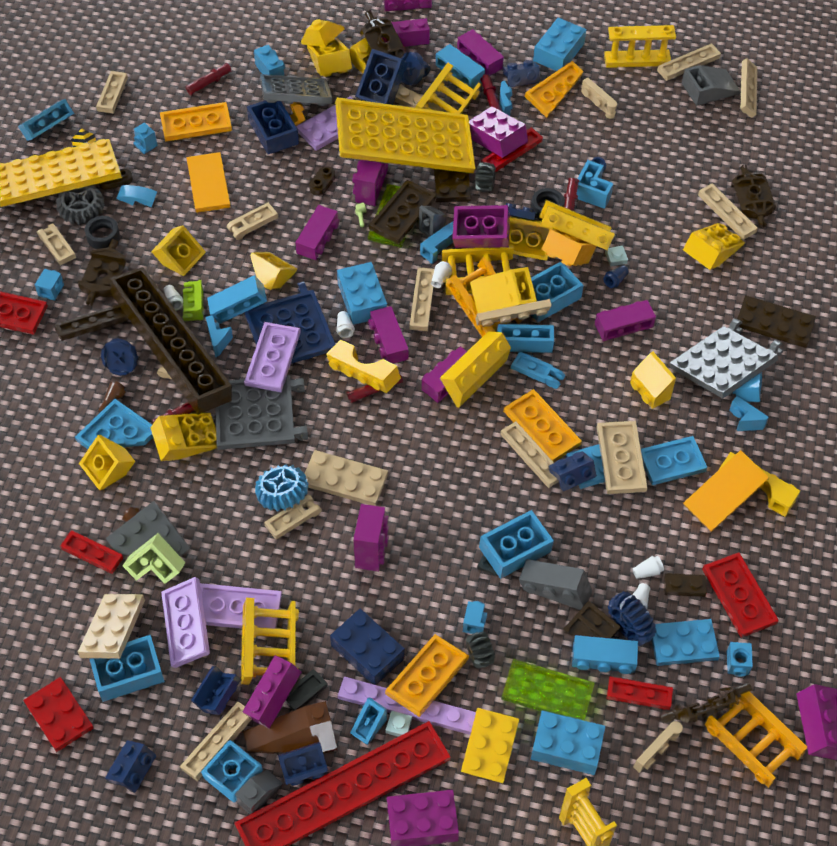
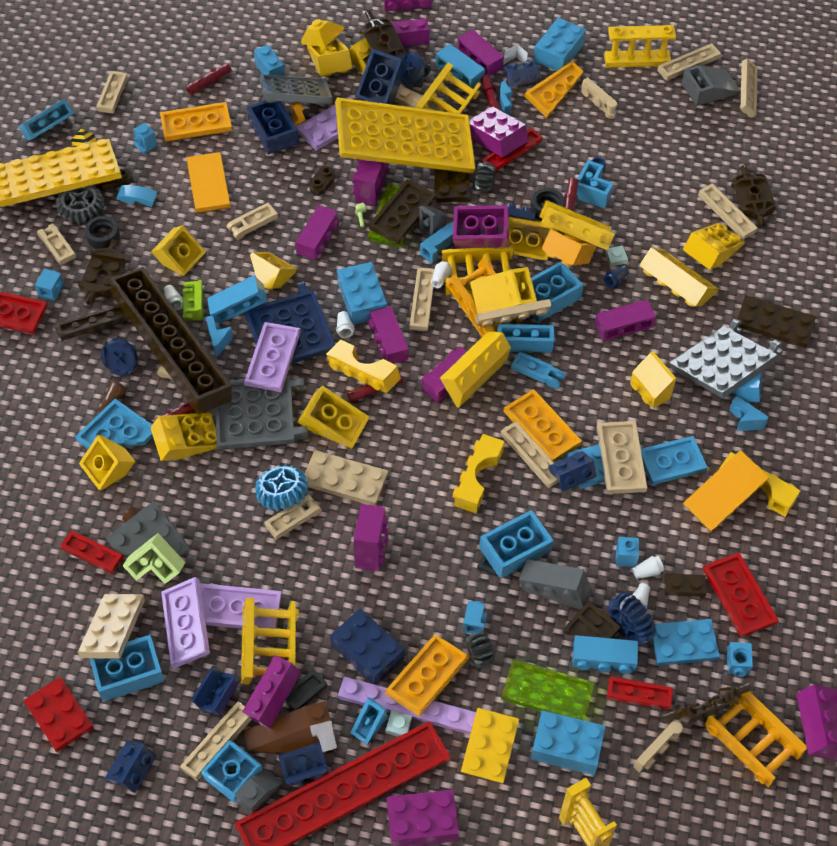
(333, 418): none -> yellow slope
(486, 454): none -> yellow arch
(515, 52): none -> white sticker
(627, 551): none -> dark azure brick
(678, 277): none -> yellow slope

